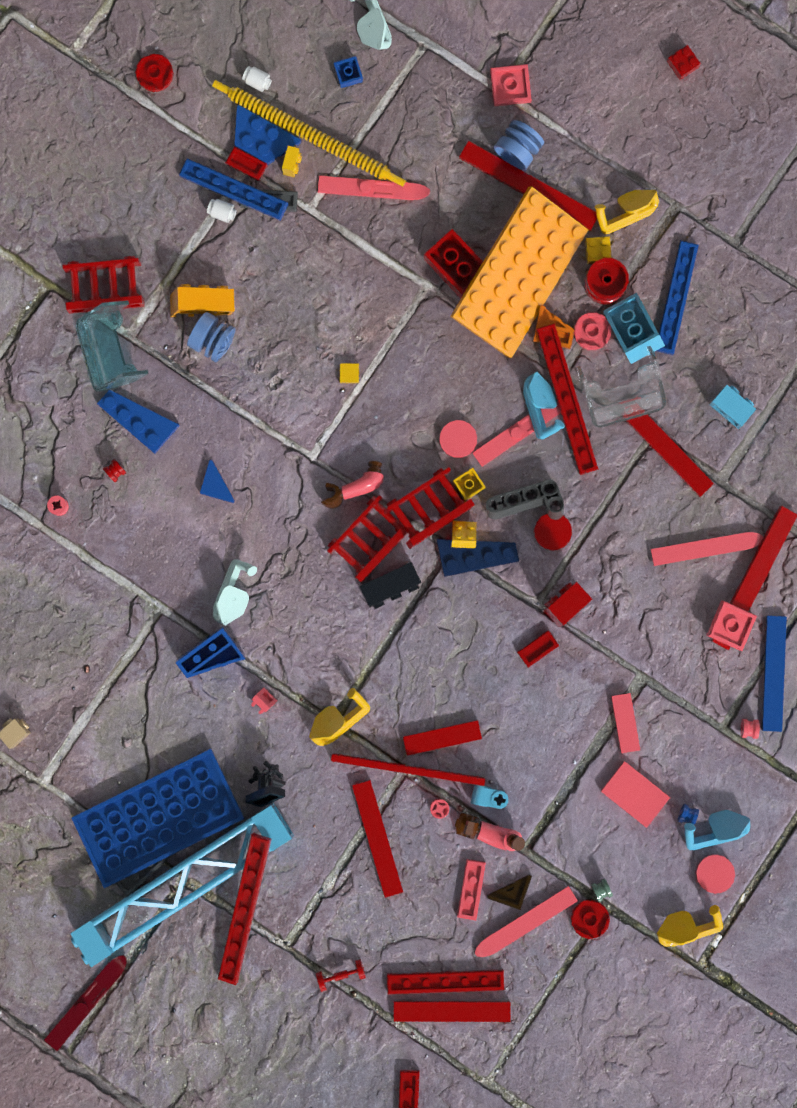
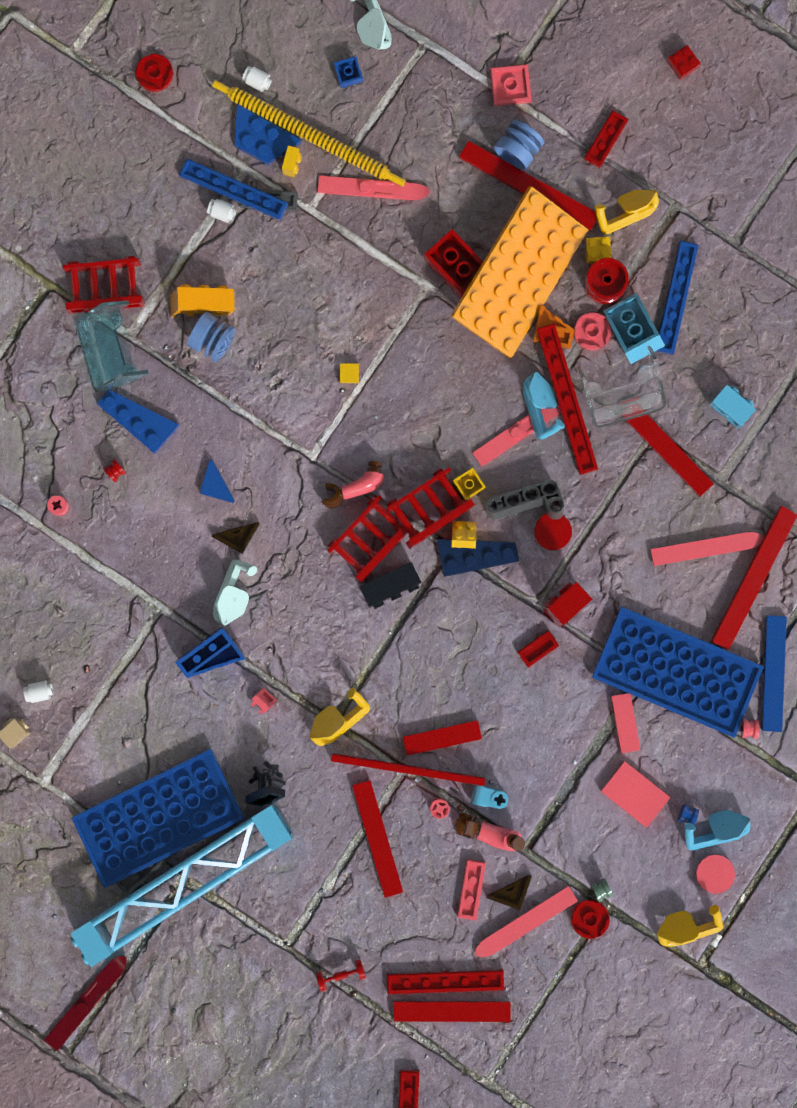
(38, 691): none -> white brick
(238, 537): none -> dark brown tile
(244, 908): red tile -> none
(246, 163): red tile -> none
(458, 439): coral tile -> none
(606, 139): none -> red tile
(677, 672): none -> blue plate
(731, 625): coral tile -> none

